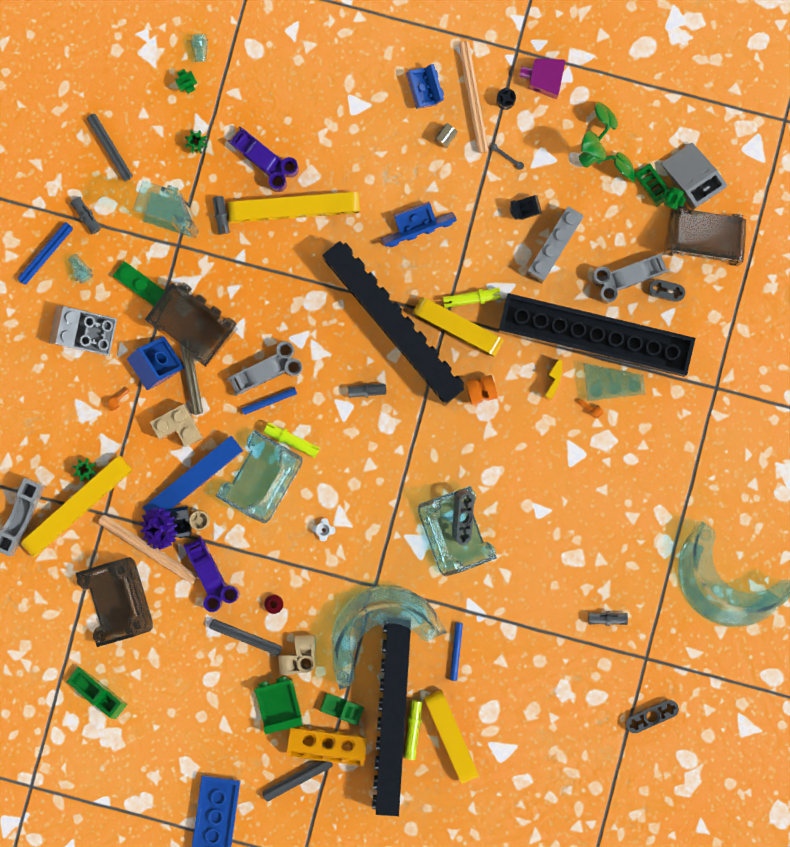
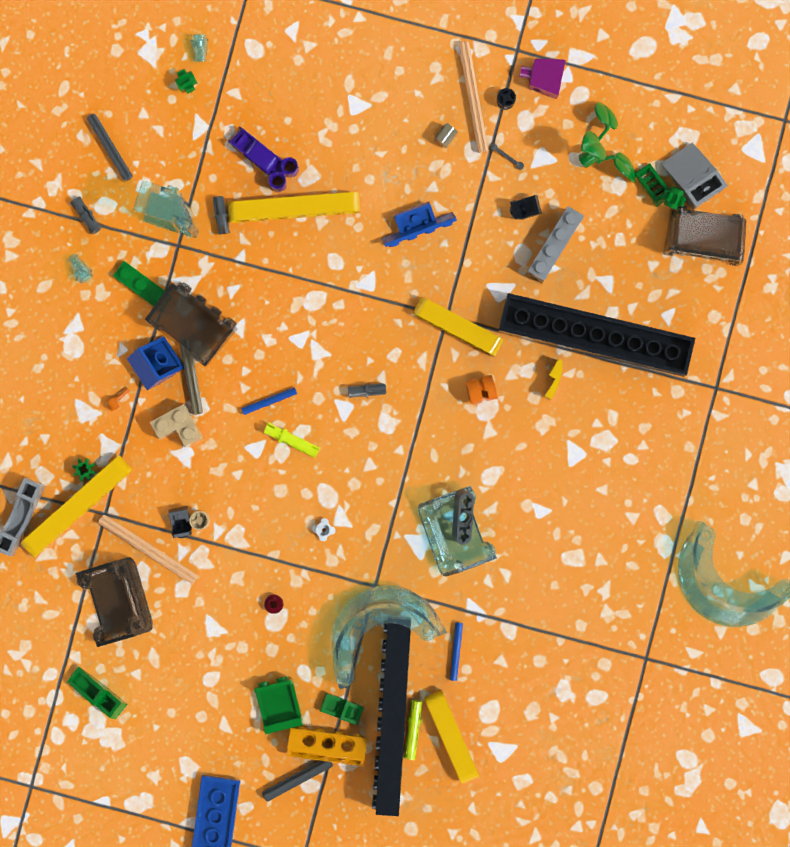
(45, 253): blue axle -> none
(82, 330): light grey slope -> none
(158, 528): dark purple gear -> none
(190, 139): green gear -> none
(197, 475): blue slope -> none
(209, 574): dark purple piece -> none
(245, 637): dark grey axle -> none
(262, 478): clear light blue windscreen -> none
(265, 370): light grey piece -> none
(305, 648): tan piece -> none
(393, 323): black brick -> none
(425, 86): blue bracket -> none
(472, 297): neon yellow pin -> none
(596, 412): orange hand -> none
(608, 618): dark grey pin -> none
(610, 383): clear light blue wing -> none
(629, 276): light grey piece -> none
(663, 705): dark grey beam -> none
(668, 286): dark grey beam -> none

